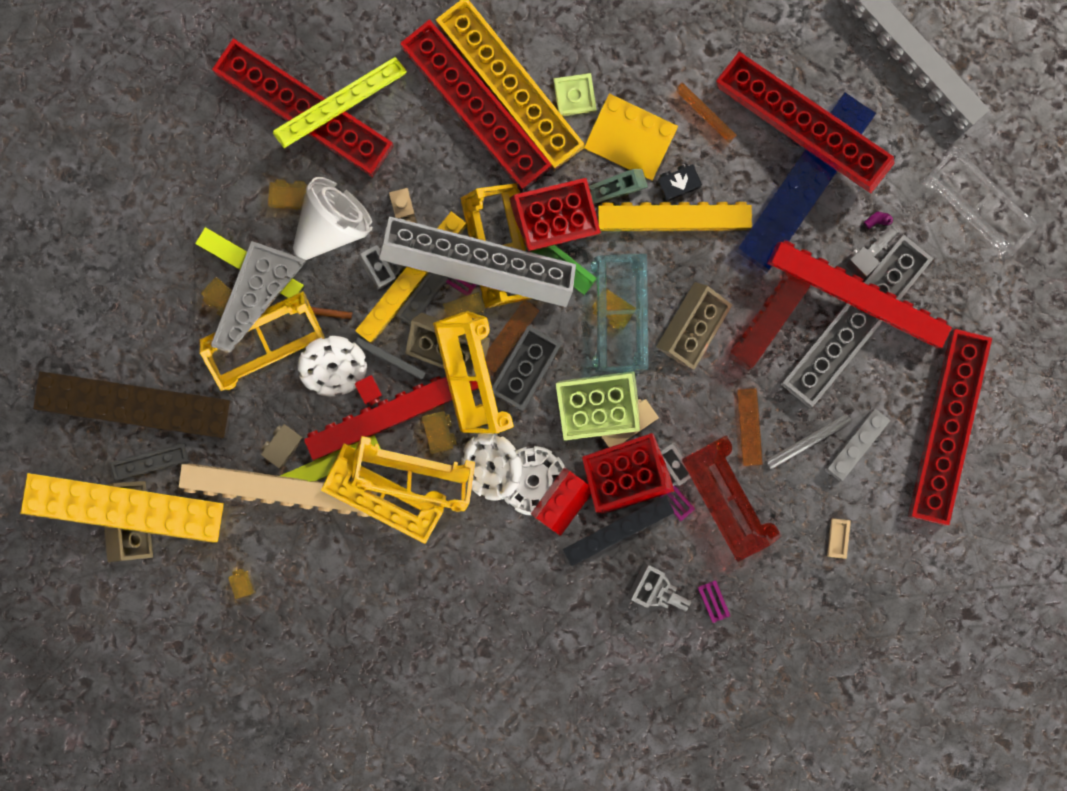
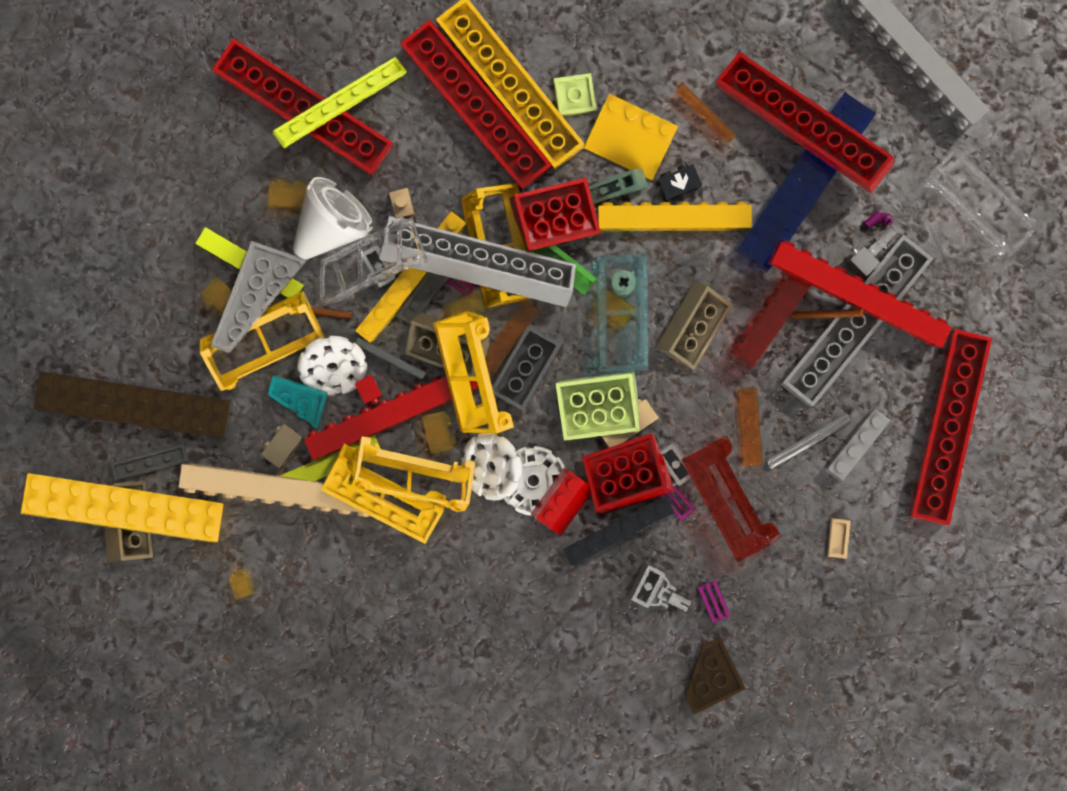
(301, 399): none -> teal wing
(347, 292): none -> clear windscreen
(623, 276): none -> sand green piece
(712, 677): none -> dark brown plate
(827, 313): none -> dark orange bar

